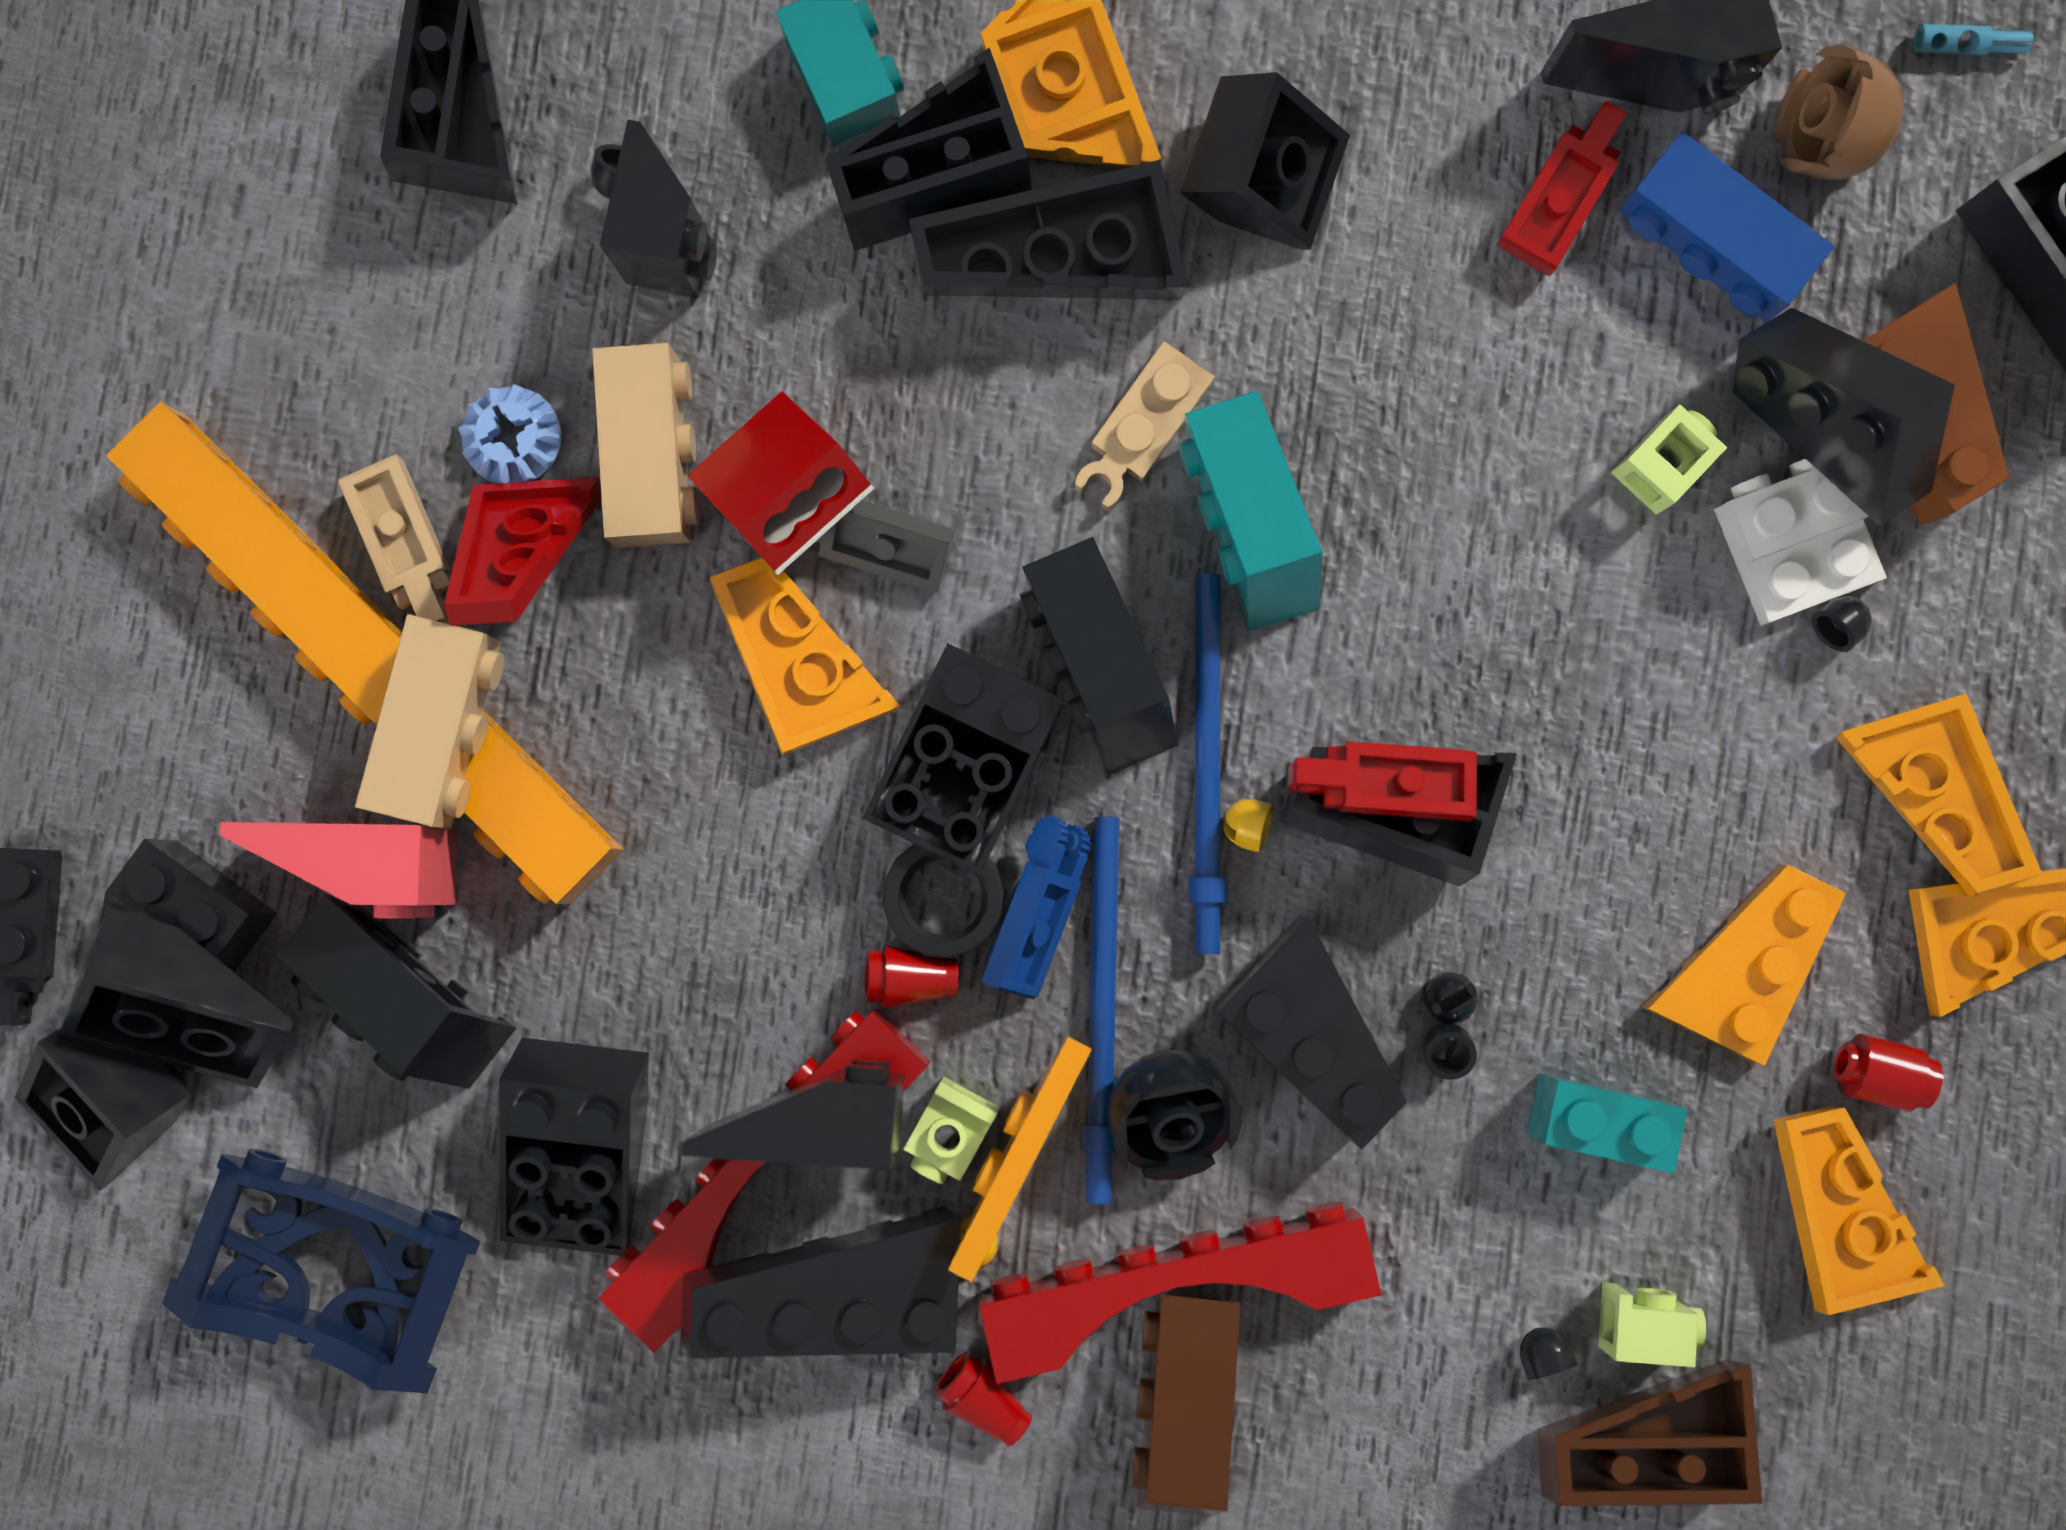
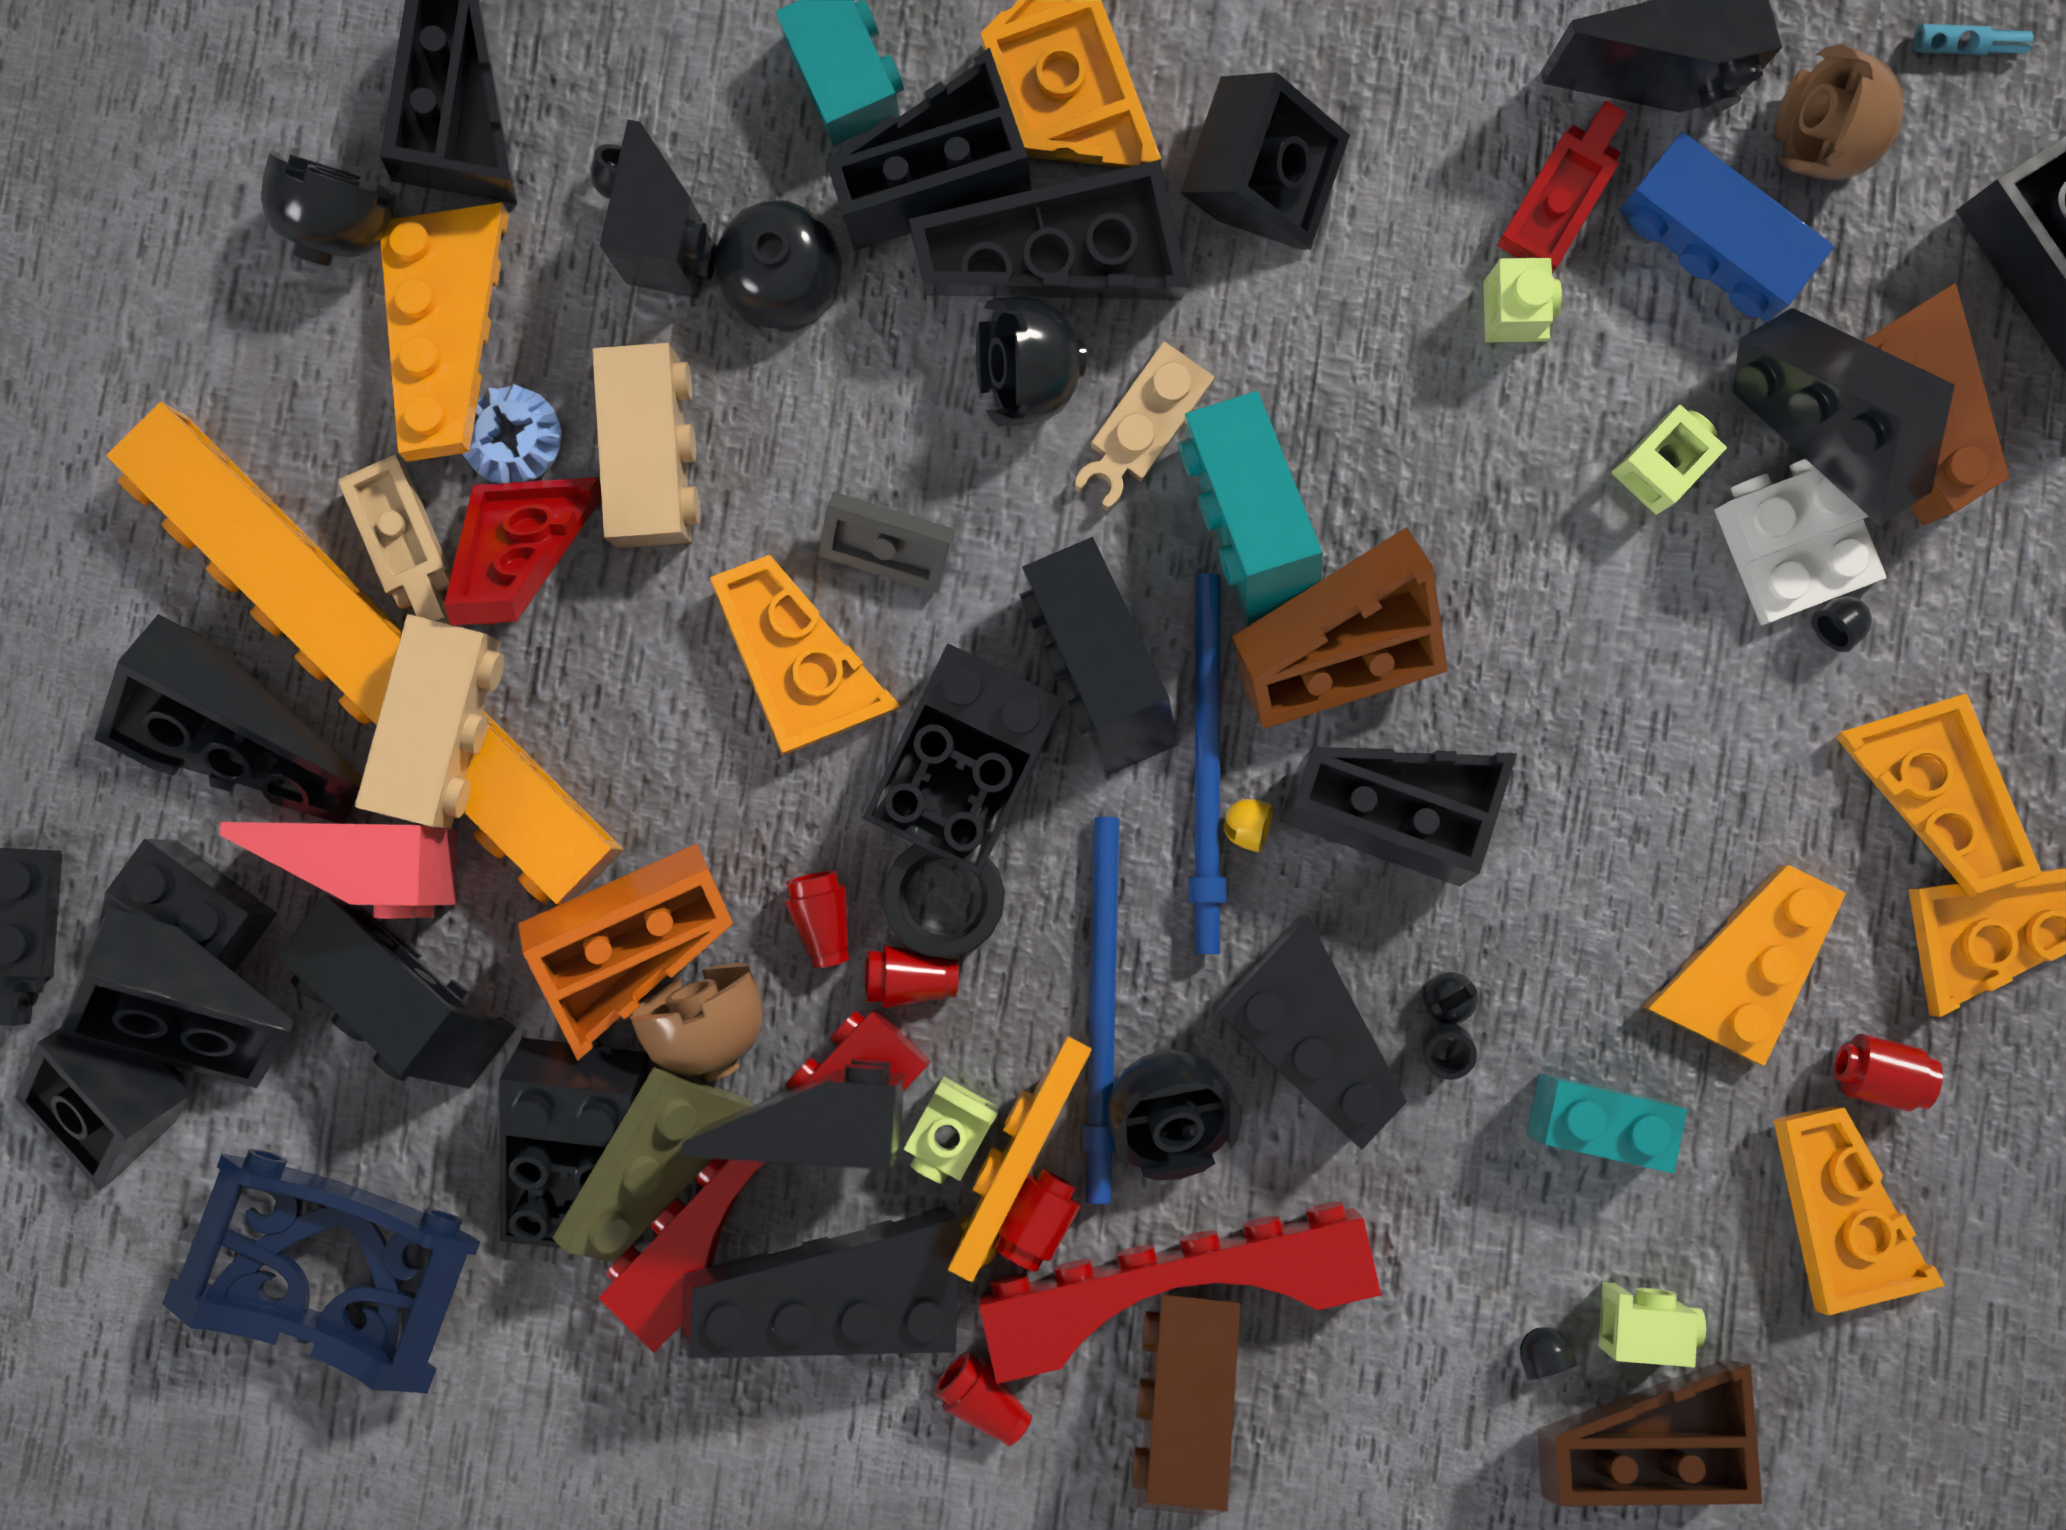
(196, 709): none -> black wedge
(323, 208): none -> black cylinder
(437, 309): none -> light orange wing
(621, 941): none -> orange wedge
(643, 1165): none -> olive wing
(702, 1023): none -> medium nougat cylinder
(778, 265): none -> black cylinder
(781, 481): red piece -> none
(820, 916): none -> red cone
(1027, 360): none -> black cylinder
(1037, 1220): none -> red brick
(1038, 908): blue hinge -> none
(1346, 636): none -> dark orange wedge
(1391, 780): red hinge -> none
(1521, 300): none -> yellowish green brick

